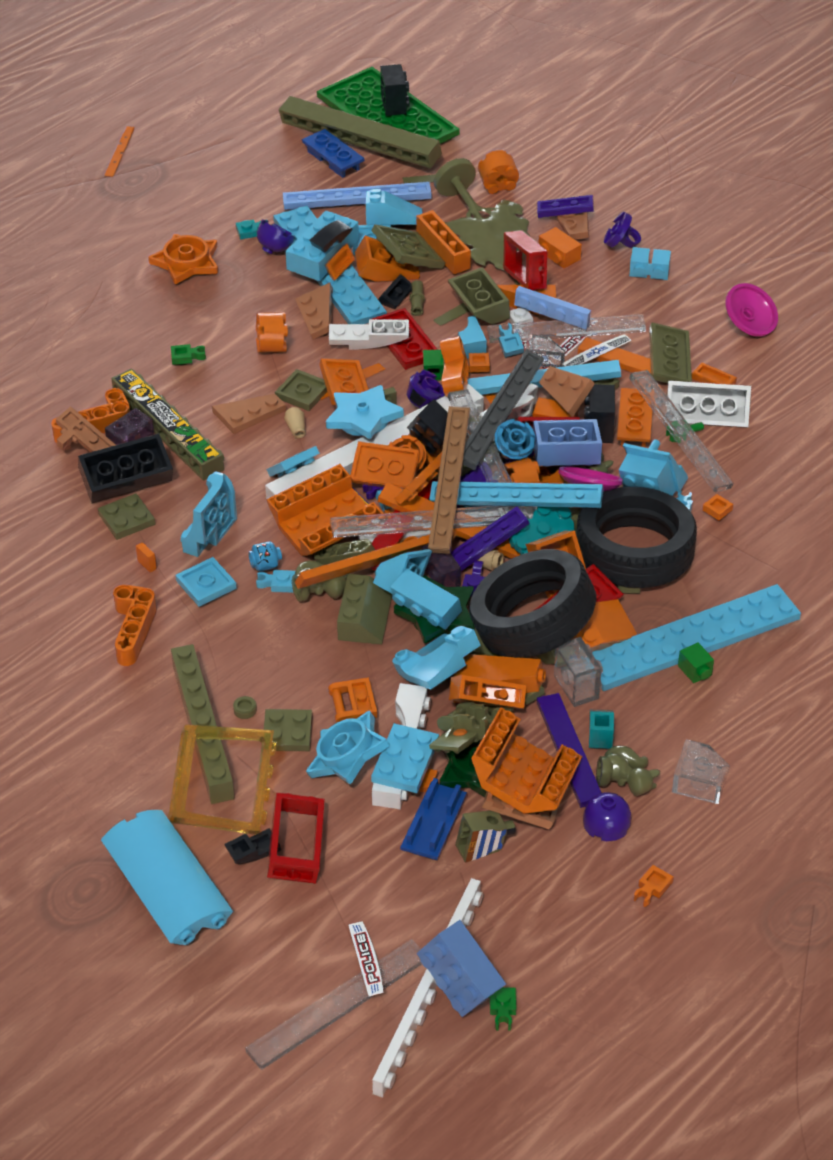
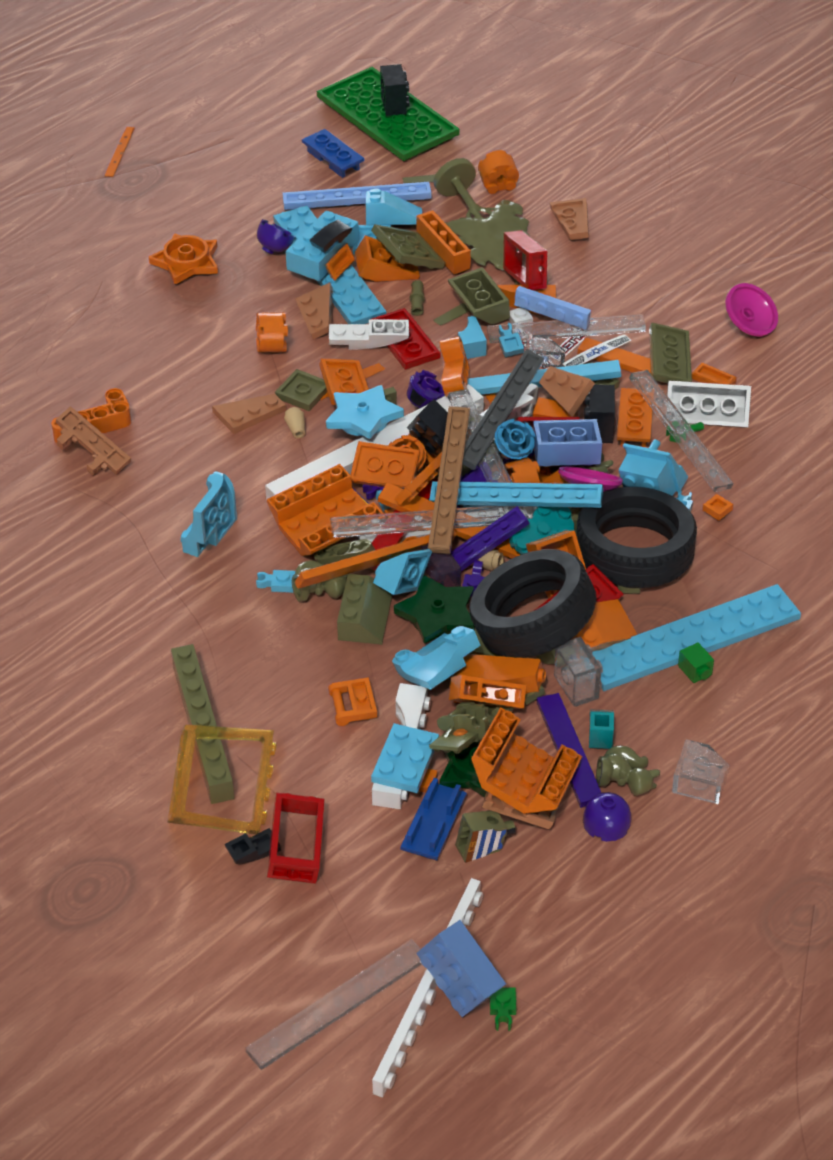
(125, 468): black brick -> none
(126, 516): olive plate -> none
(130, 427): clear purple brick -> none
(140, 609): orange beam -> none
(146, 557): orange tile -> none
(166, 876): medium azure cylinder -> none
(173, 428): brick -> none
(184, 354): green plate -> none
(206, 581): medium azure plate -> none
(244, 707): olive tile -> none
(247, 229): teal plate -> none
(264, 556): dark azure head -> none
(290, 728): olive plate -> none
(293, 462): medium azure plate -> none
(346, 748): medium azure plate -> none
(361, 131): olive brick -> none
(366, 958): sticker -> none
(395, 292): black slope -> none
(425, 599): medium azure brick -> none
(433, 362): green brick -> none
(479, 362): orange plate -> none
(560, 247): orange brick -> none
(565, 206): dark purple tile -> none
(620, 232): dark purple tile -> none
(640, 265): medium azure piece -> none
(652, 883): orange plate -> none

